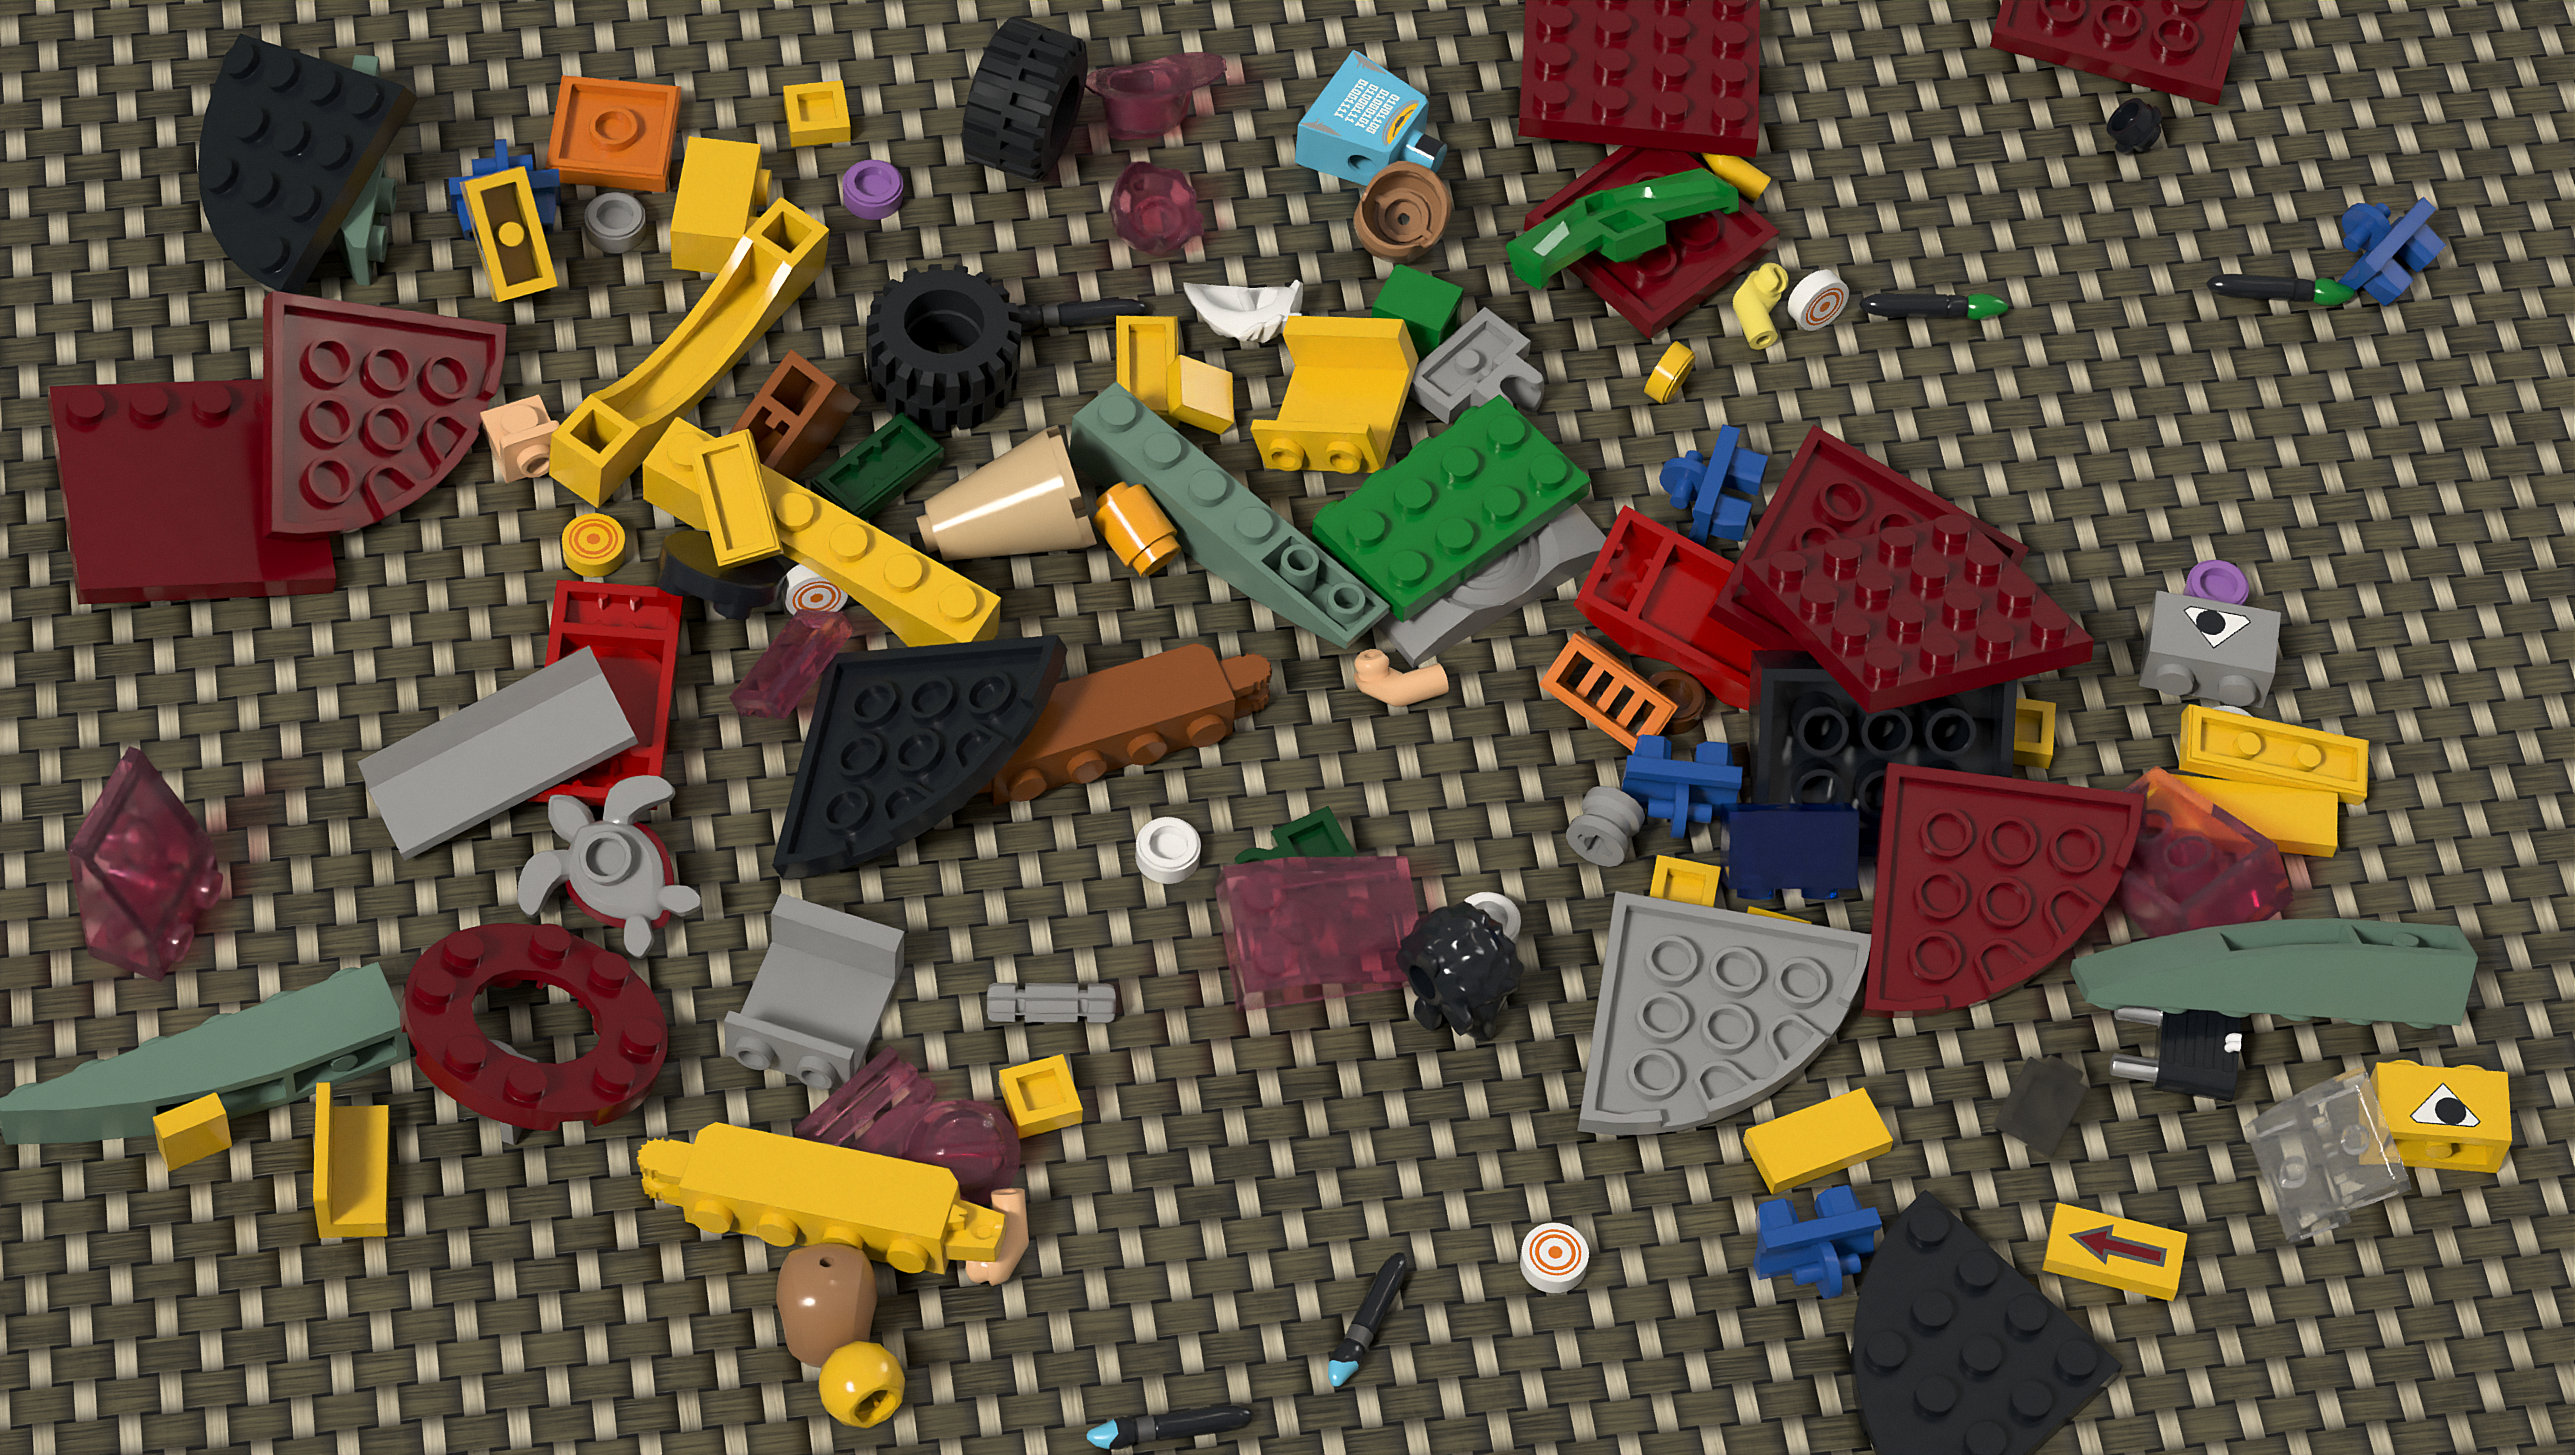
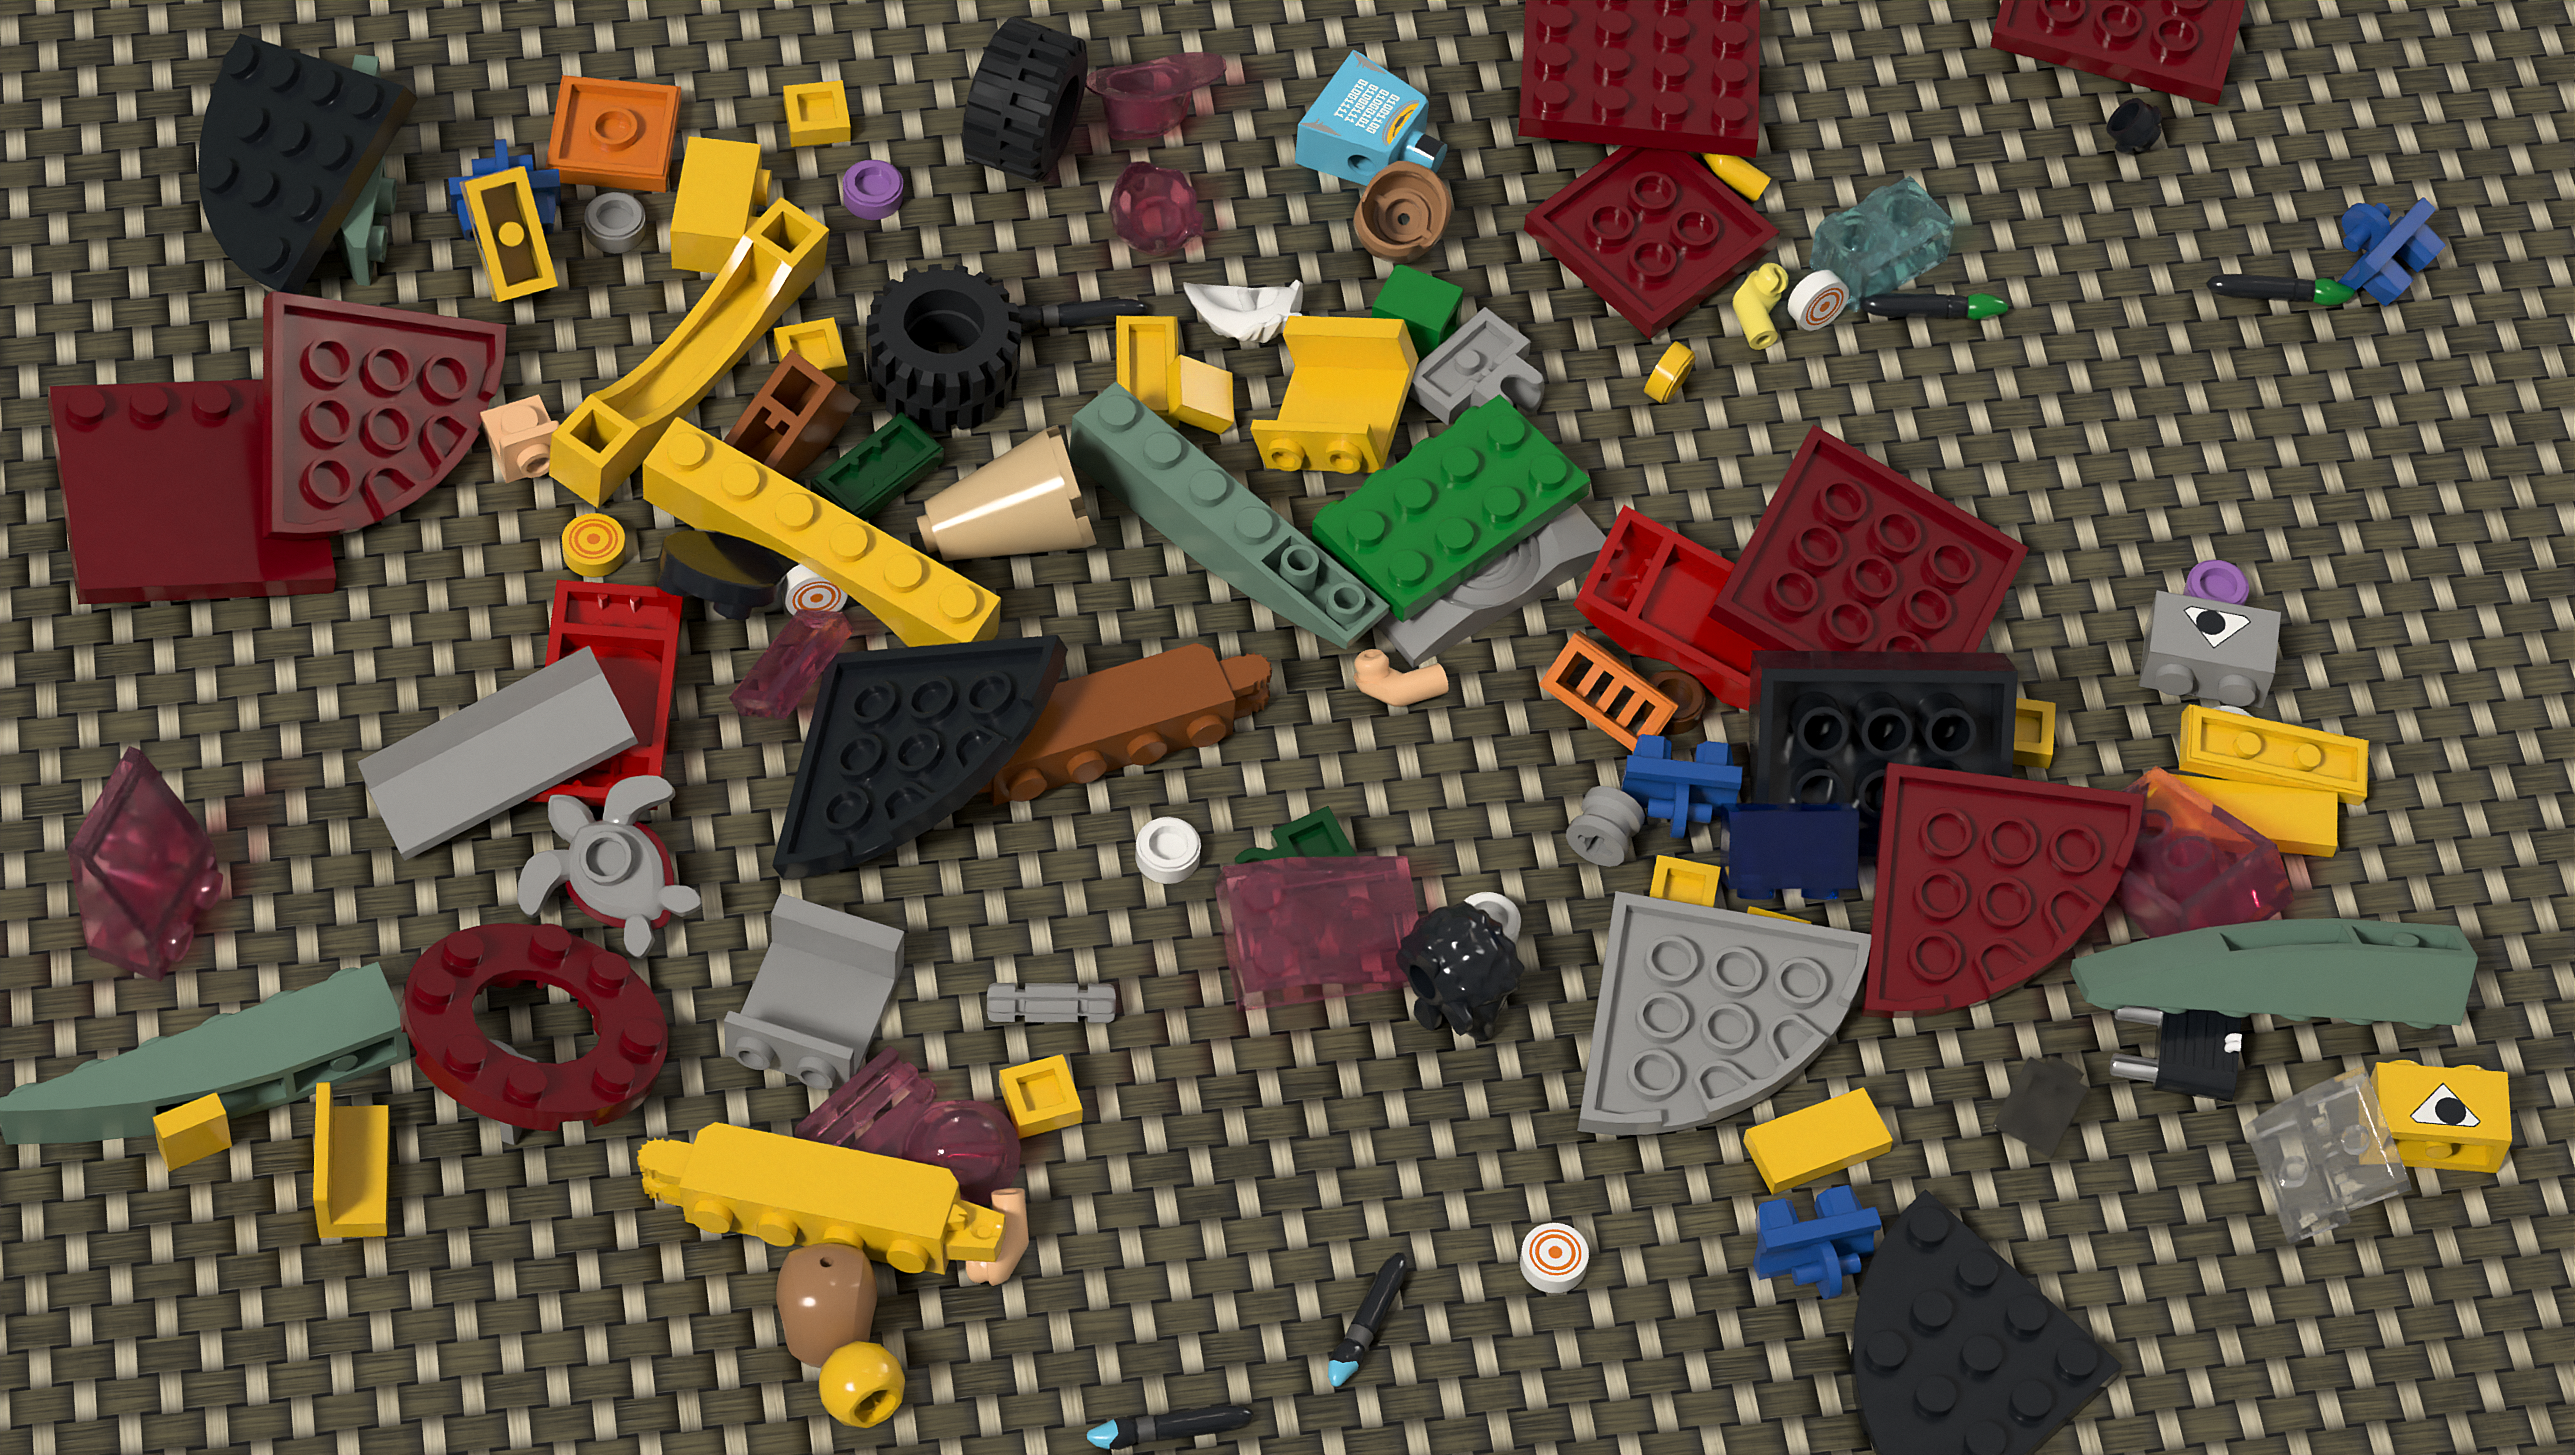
(735, 499): yellow tile -> none
(816, 343): none -> yellow tile
(1136, 528): light orange brick -> none
(1617, 222): green plate -> none
(1729, 467): blue hips -> none
(1883, 240): none -> clear light blue brick
(1916, 612): dark red plate -> none
(2114, 1252): yellow tile -> none

